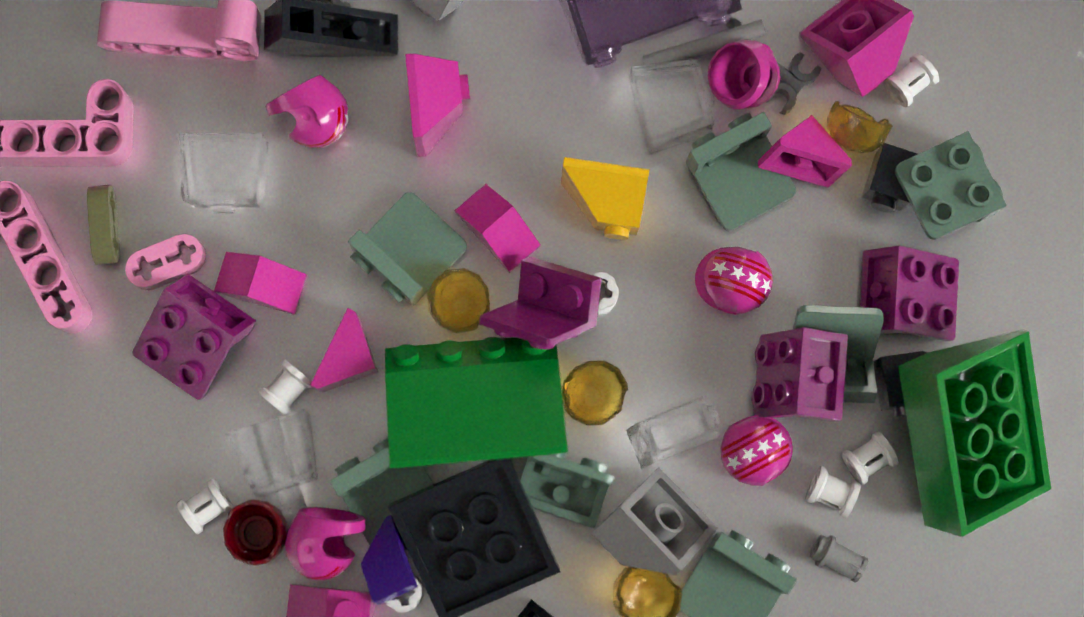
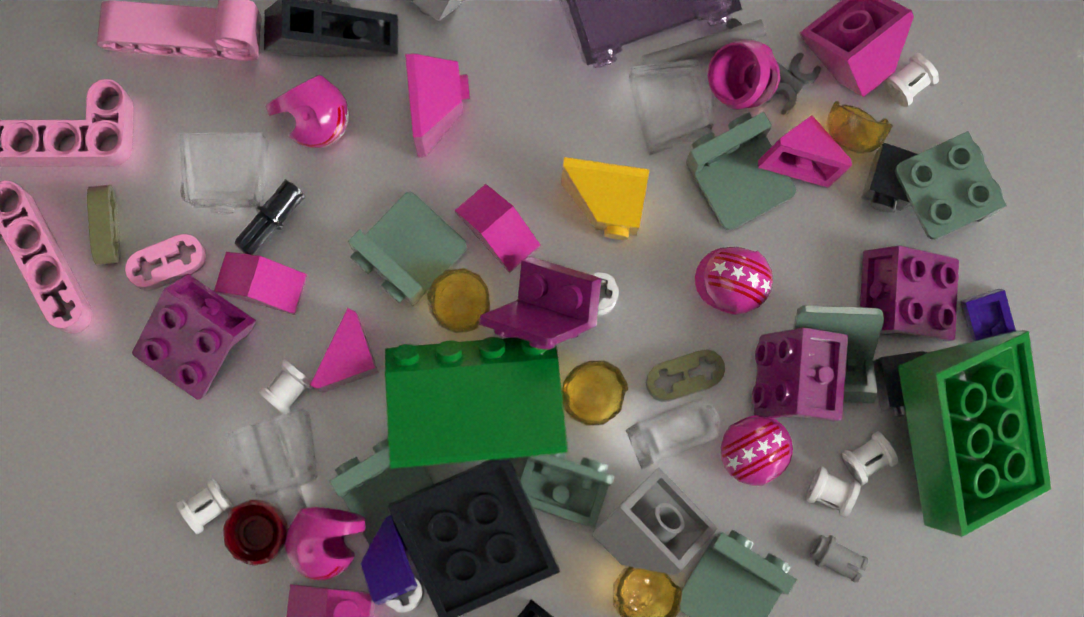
(269, 217): none -> black axle
(681, 366): none -> olive beam
(988, 315): none -> dark purple slope

